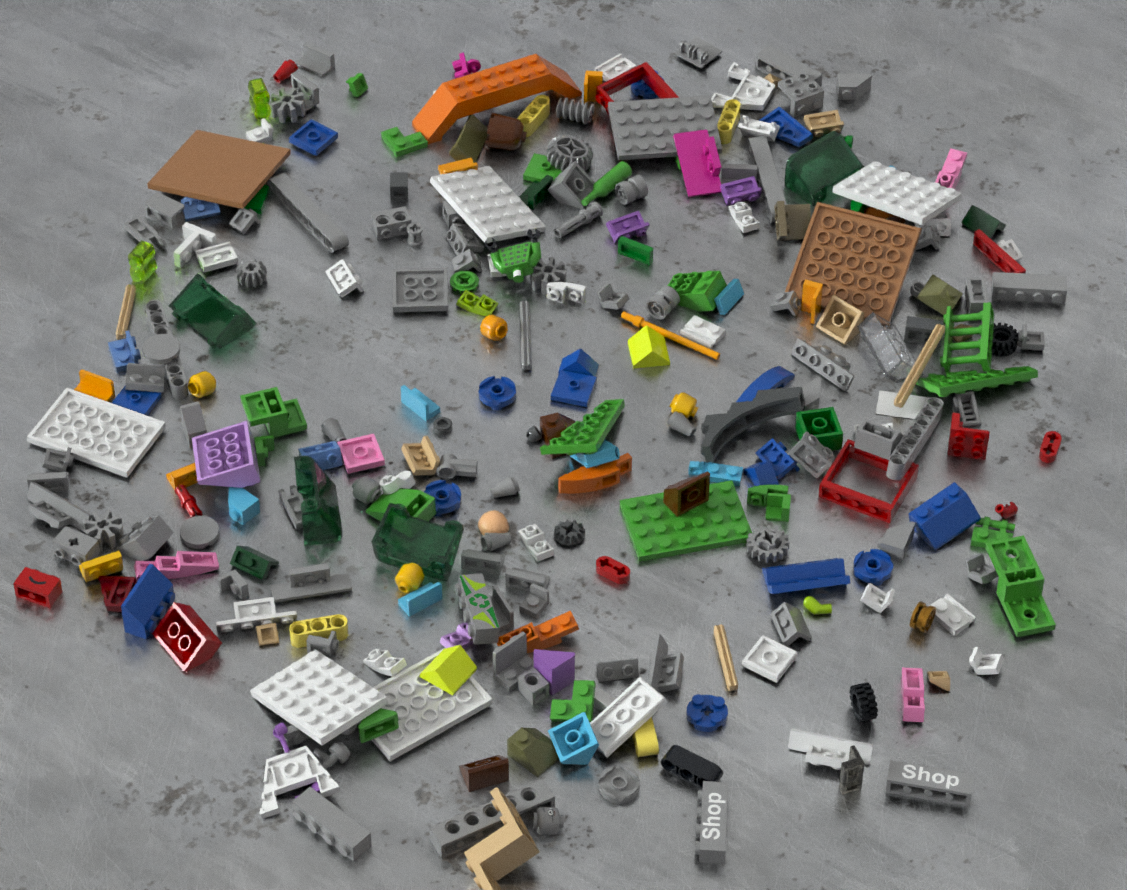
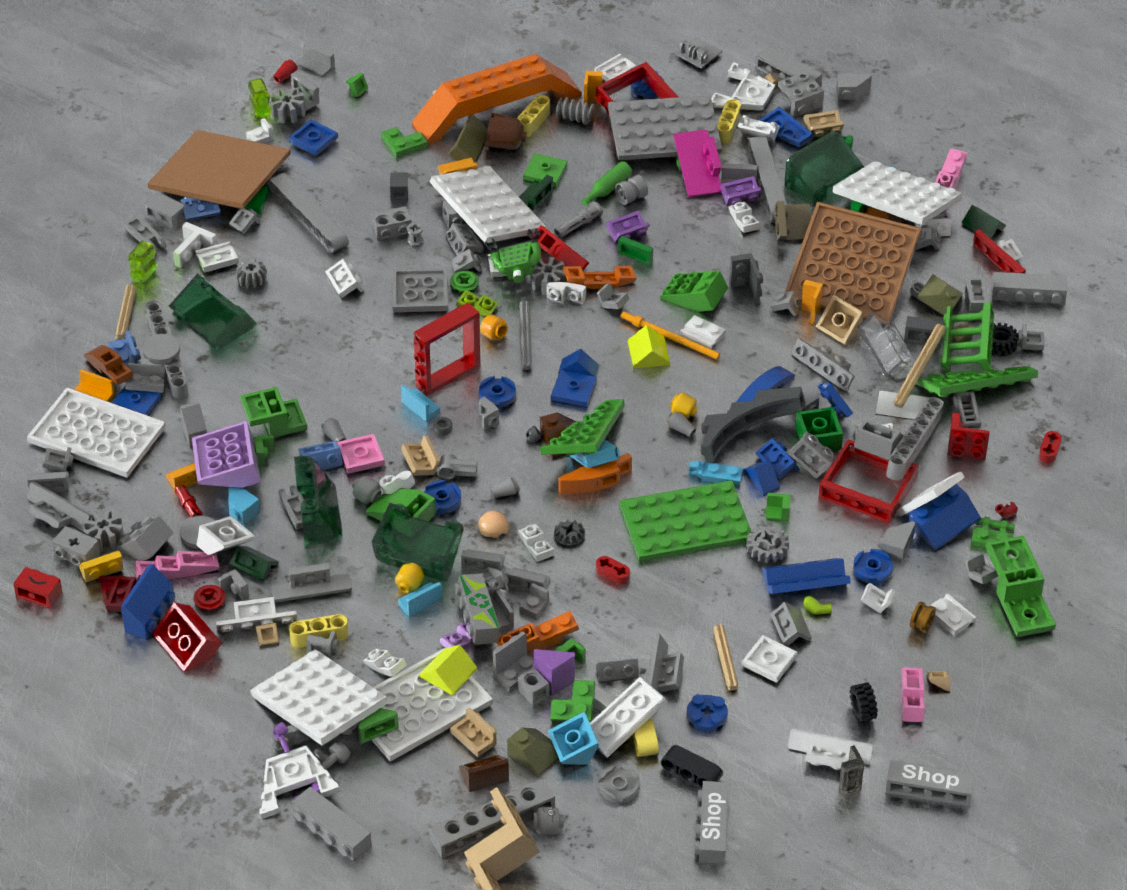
(110, 363): none -> dark orange slope
(202, 384): yellow head -> none
(207, 592): none -> red gear
(222, 535): none -> white slope
(462, 316): none -> red window
(465, 67): dark pink hips -> none
(475, 733): none -> tan bracket
(489, 413): none -> light grey bracket
(493, 541): light grey cone -> none
(496, 579): none -> light grey hinge
(559, 249): none -> red slope
(565, 150): light grey gear -> none
(572, 186): light grey slope -> none
(573, 646): none -> bright green bracket
(596, 280): none -> orange slope
(662, 302): light grey wheel -> none
(687, 493): reddish brown slope -> none
(729, 296): medium azure tile -> none
(745, 272): none -> dark grey bracket
(758, 494): bright green slope -> none
(833, 397): none -> blue plate
(929, 494): none -> white tile
(985, 663): white bracket -> none

